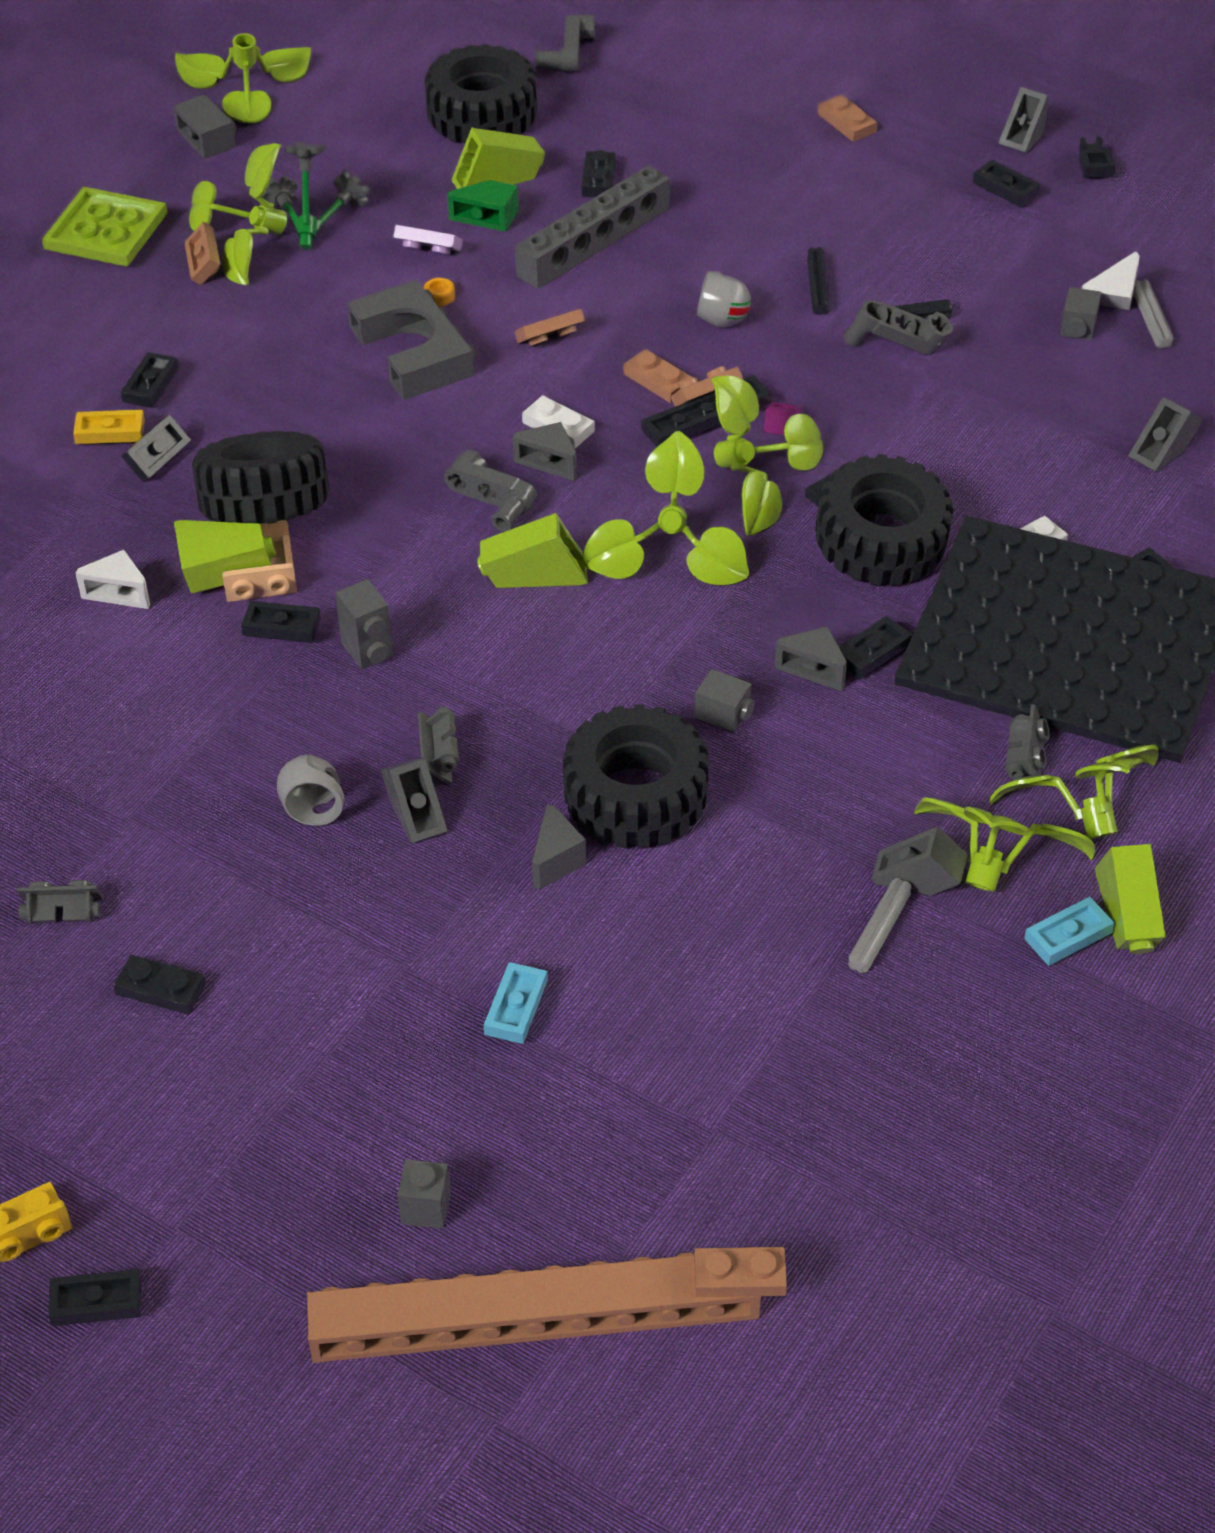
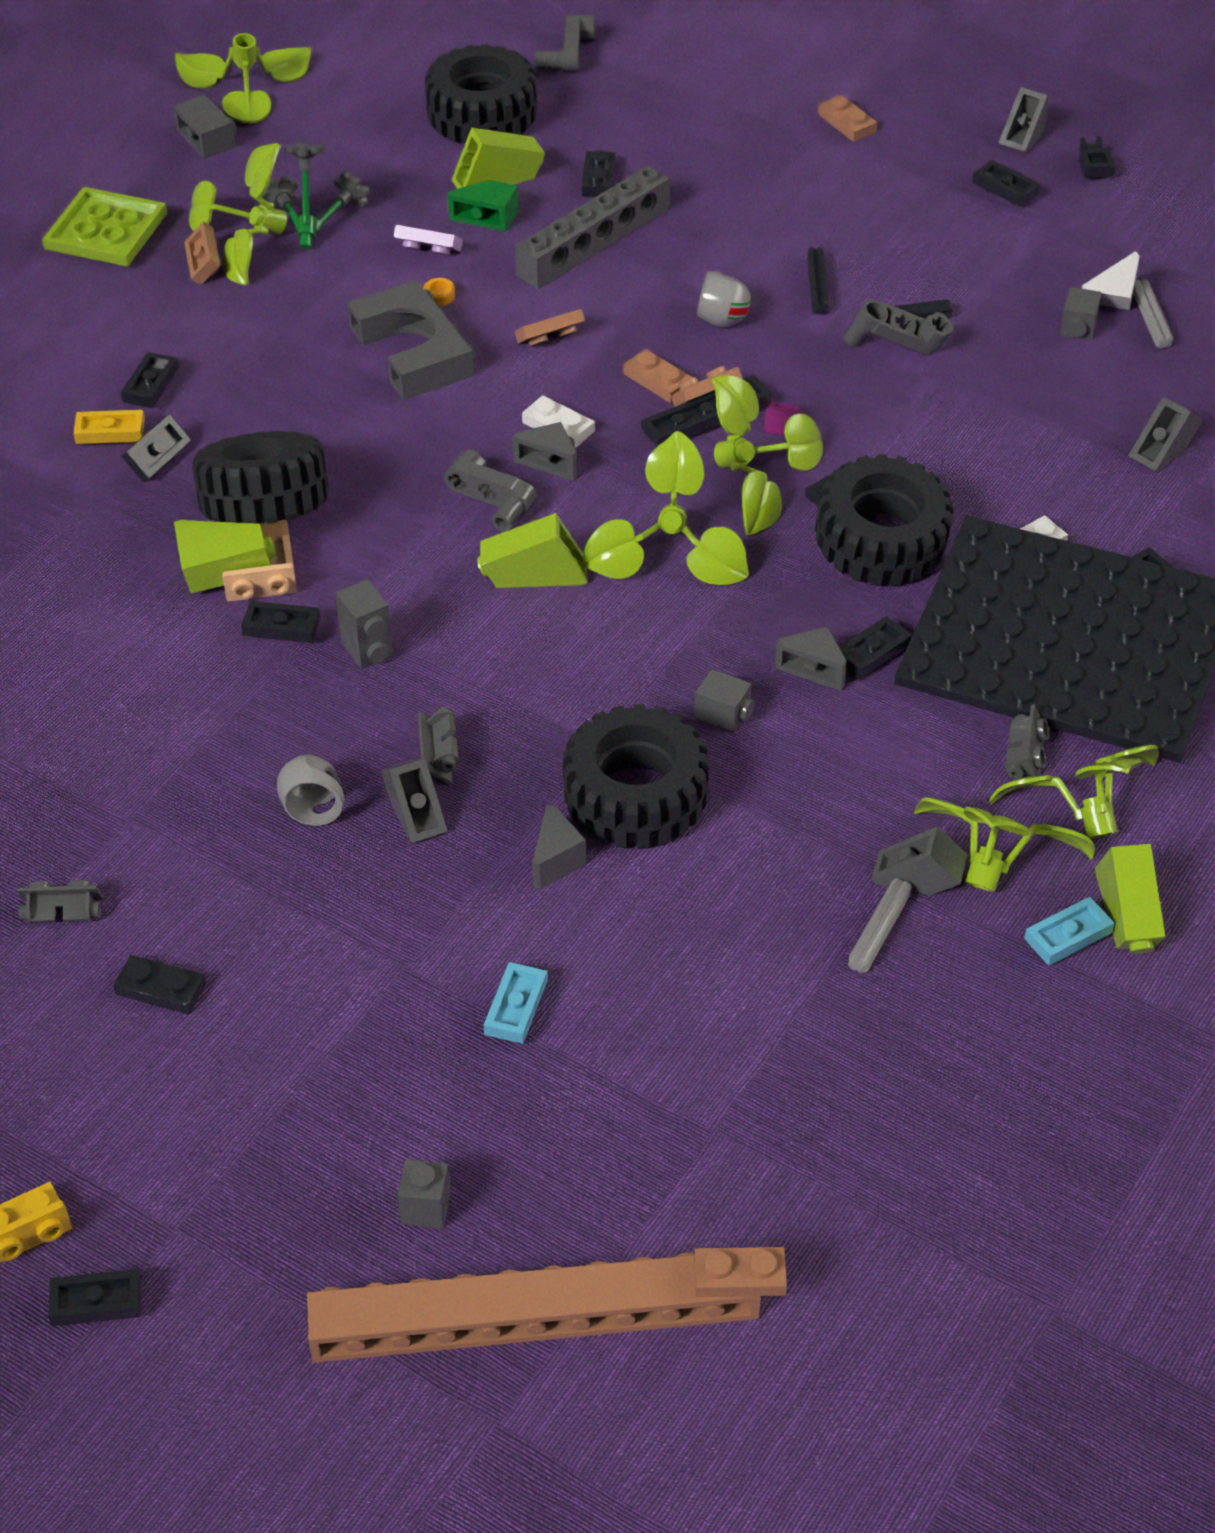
(113, 581): white slope -> none

